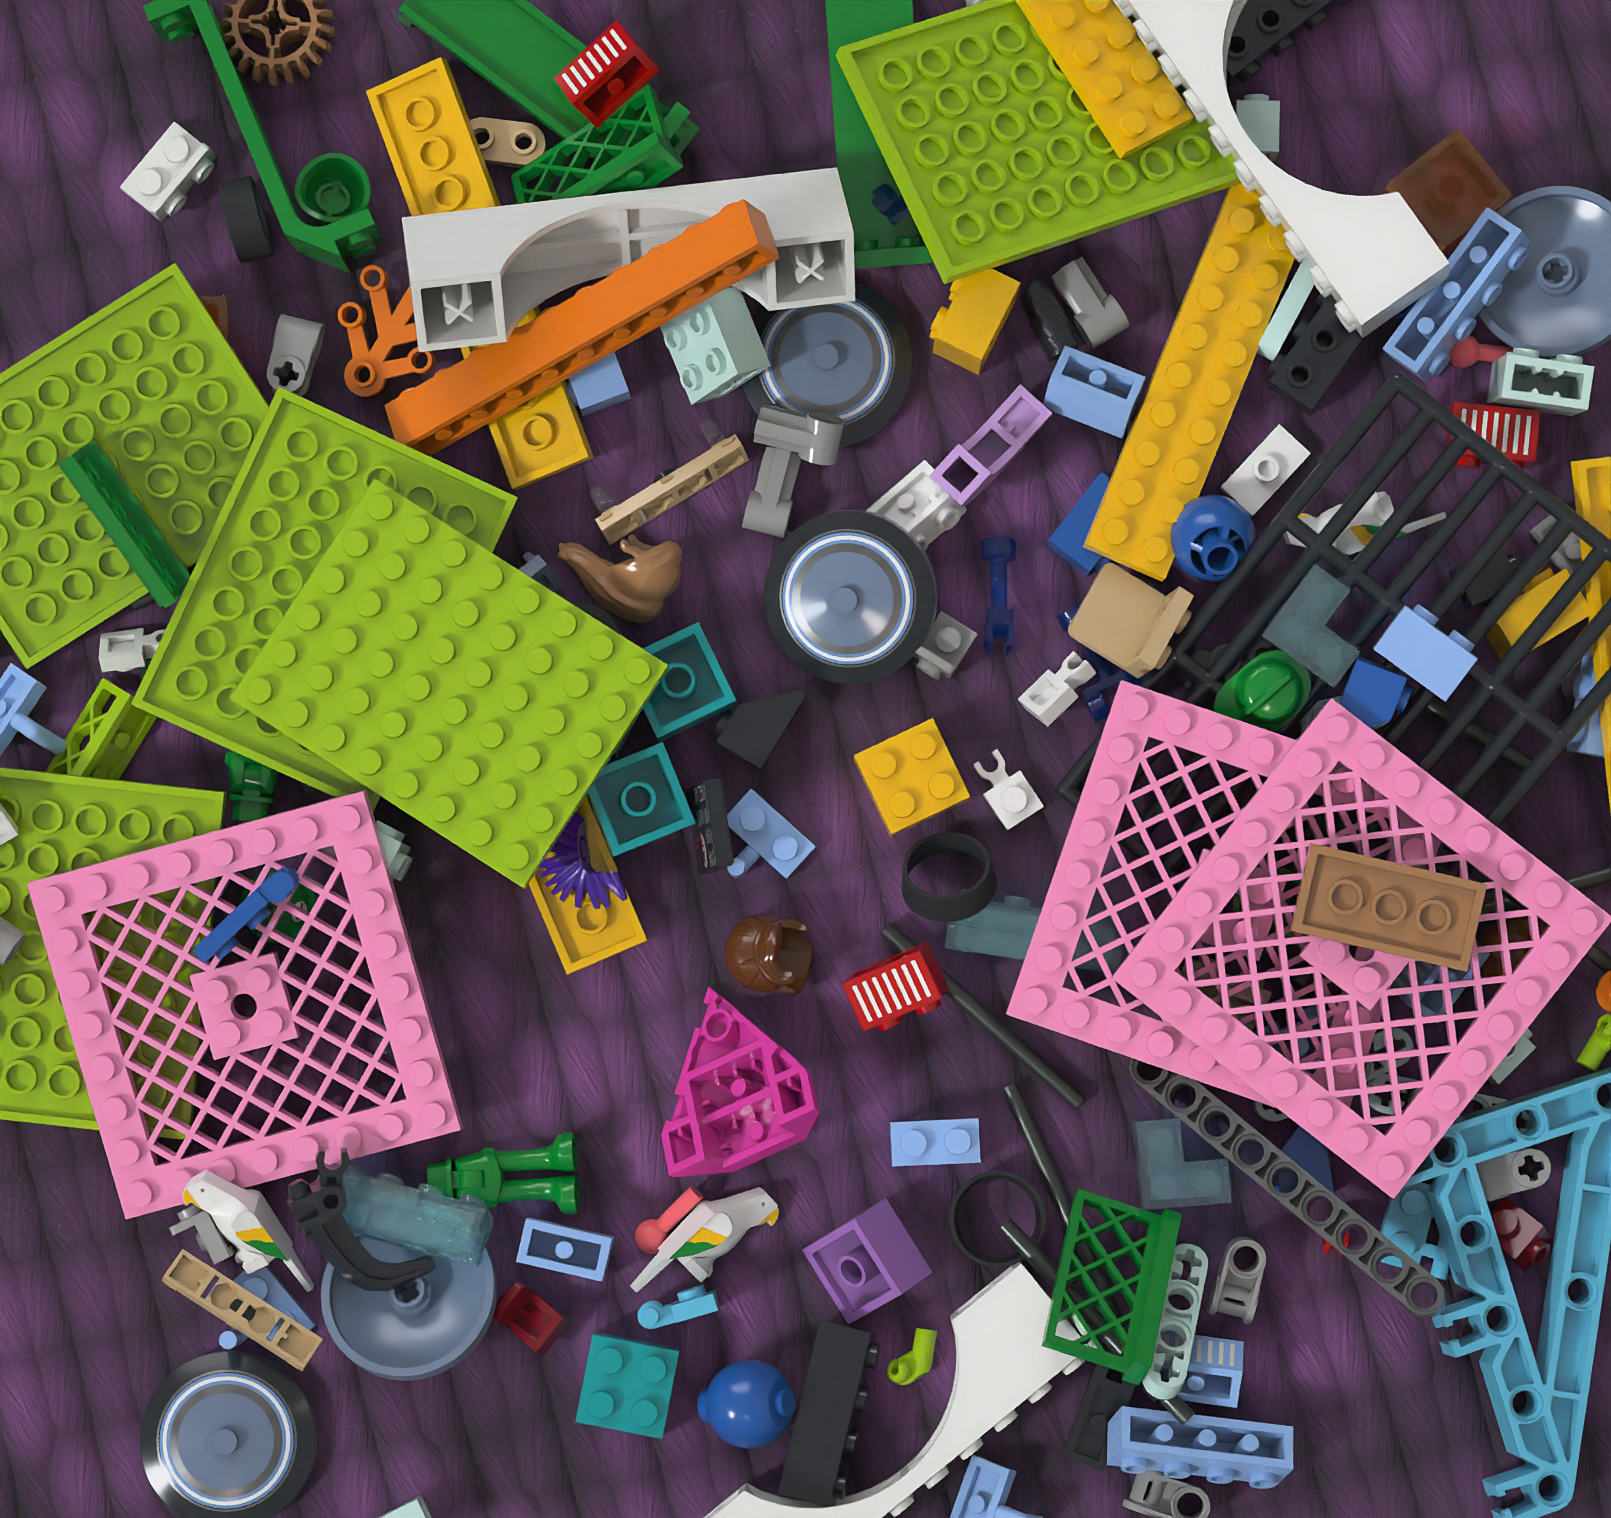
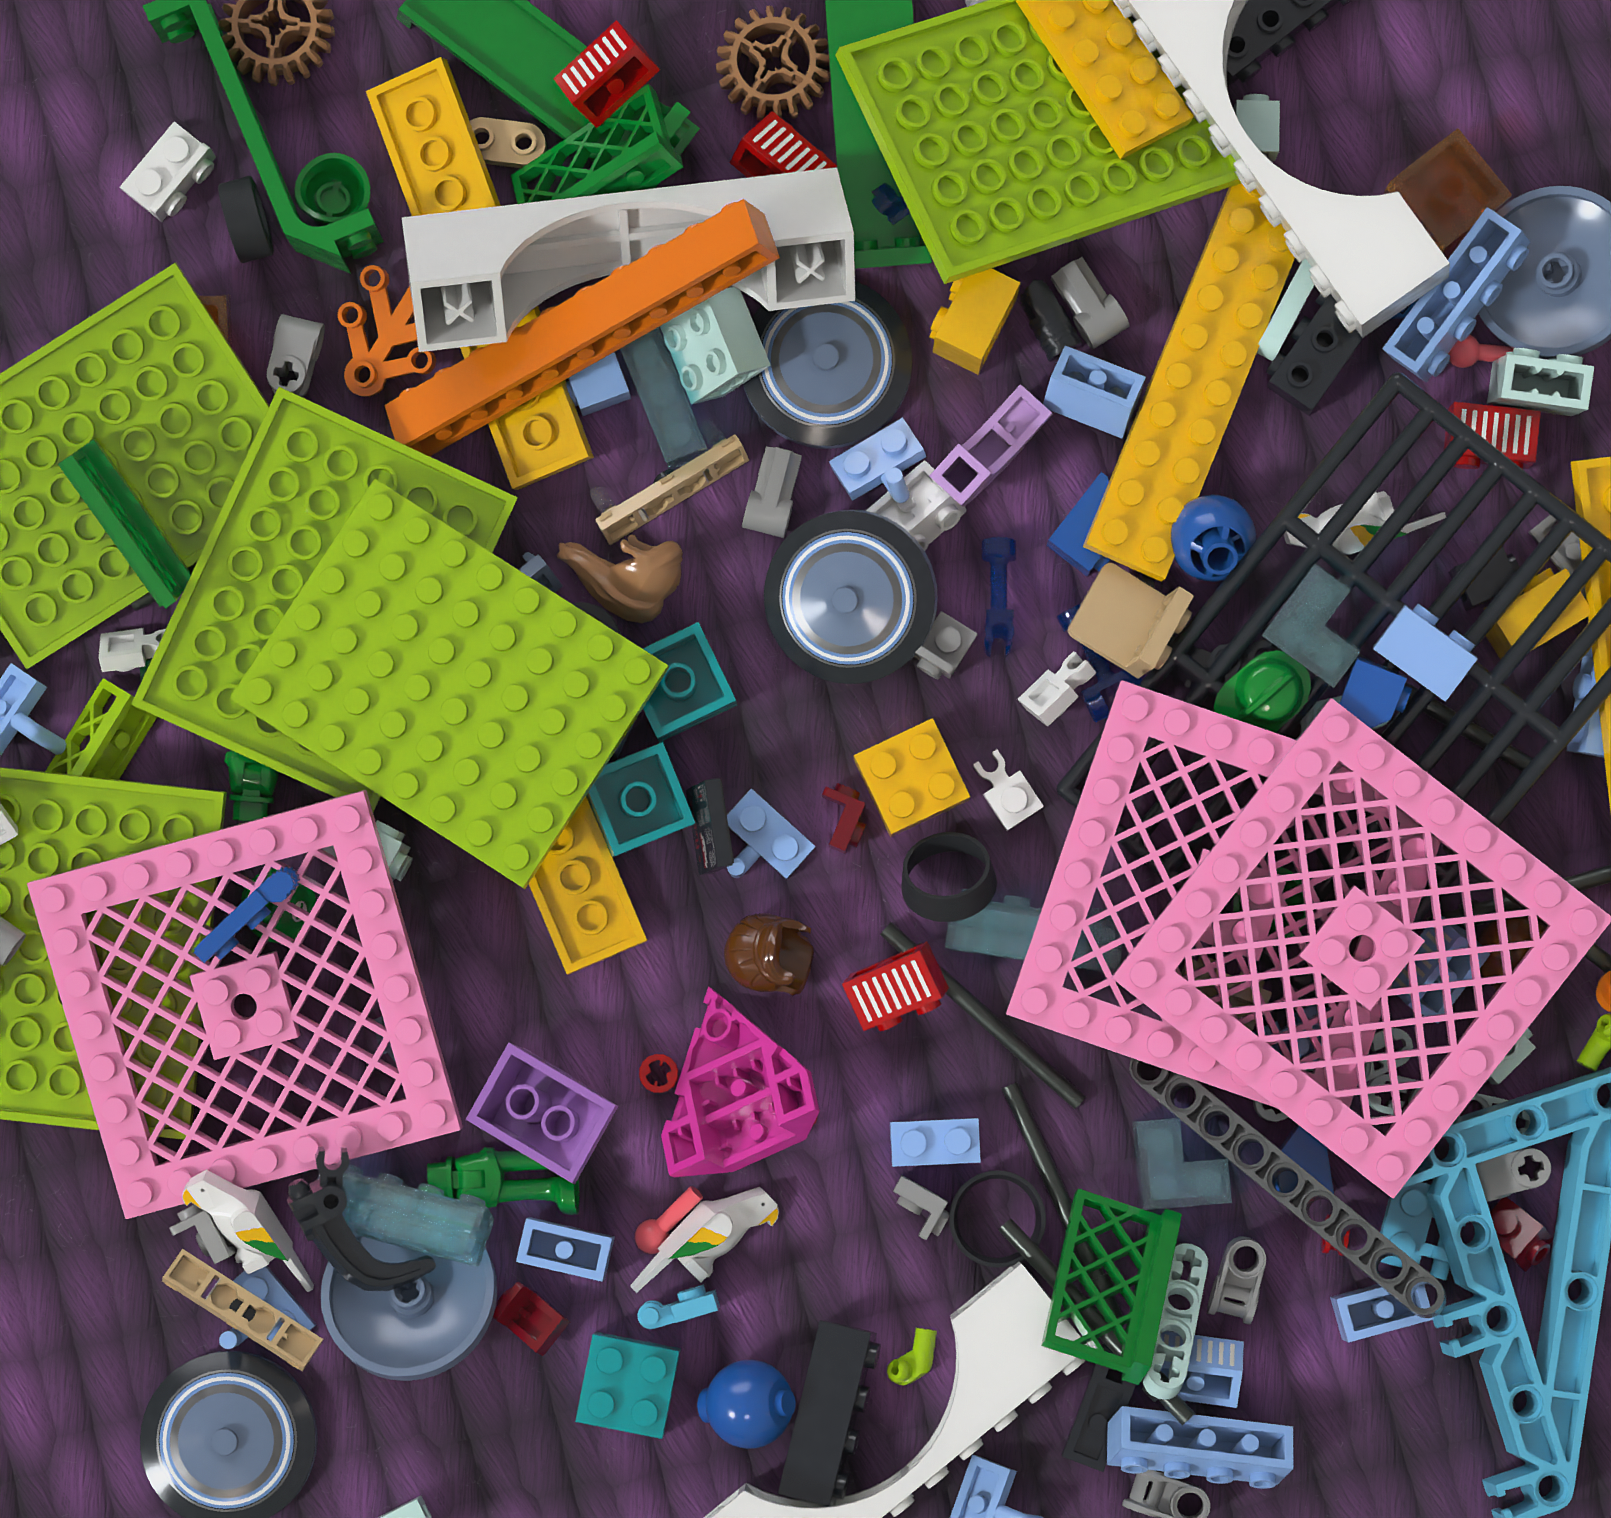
(542, 1112): none -> medium lavender slope
(575, 870): dark purple hair -> none
(664, 399): none -> clear light blue brick
(671, 1076): none -> red bush
(758, 53): none -> medium nougat gear
(758, 727): black slope -> none
(776, 149): none -> red brick
(811, 435): light grey piece -> none
(849, 828): none -> dark red bracket
(867, 1261): medium lavender slope -> none
(879, 461): none -> light blue plate
(916, 1198): none -> light grey bracket
(1265, 470): white plate -> none
(1374, 1312): none -> light blue brick
(1388, 907): medium nougat plate -> none

